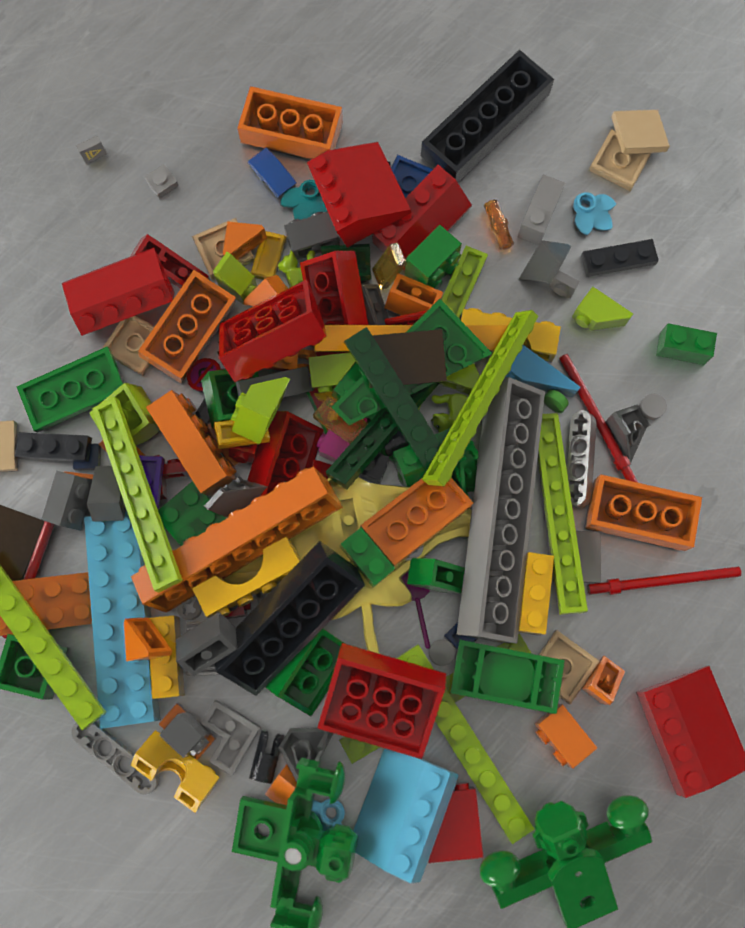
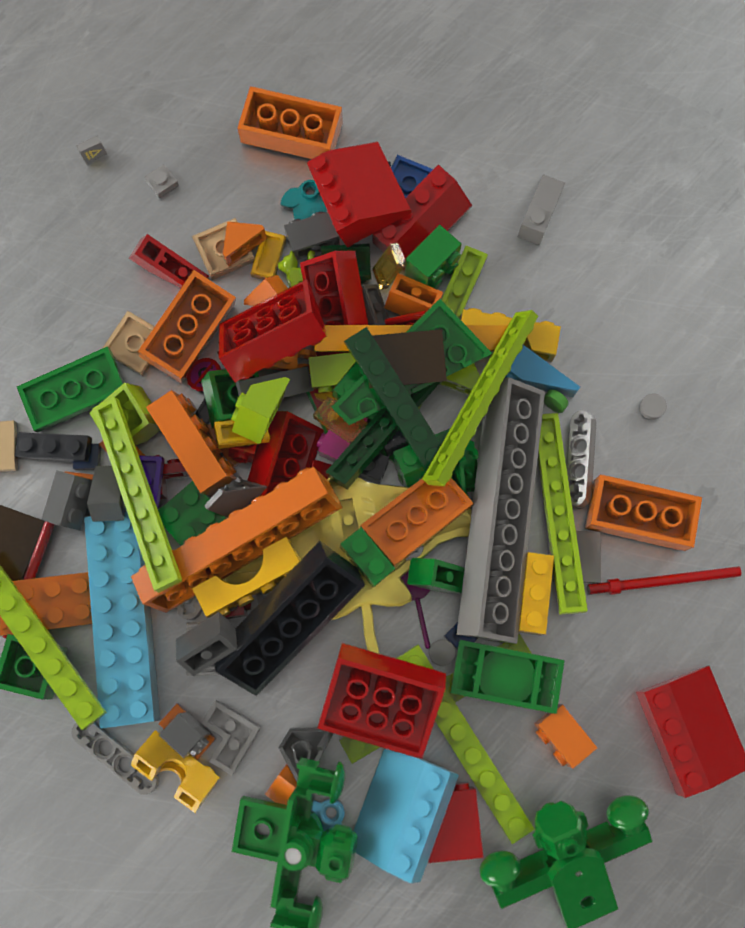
(118, 291): red slope -> none
(144, 640): orange slope -> none
(166, 674): yellow arch -> none
(234, 277): lime slope -> none
(265, 763): black hinge -> none
(272, 172): blue slope -> none
(308, 674): green slope -> none
(455, 403): lime animal -> none
(487, 116): black brick -> none
(498, 224): clear orange pin -> none
(545, 261): dark grey slope -> none
(564, 284): light grey plate -> none
(577, 664): tan tile -> none
(594, 216): medium azure plate -> none
(600, 312): lime slope -> none
(604, 681): orange slope -> none
(618, 167): tan tile -> none
(619, 257): black plate -> none
(621, 462): red bar -> none
(628, 429): dark grey slope -> none
(640, 131): tan tile -> none
(686, 344): green brick -> none

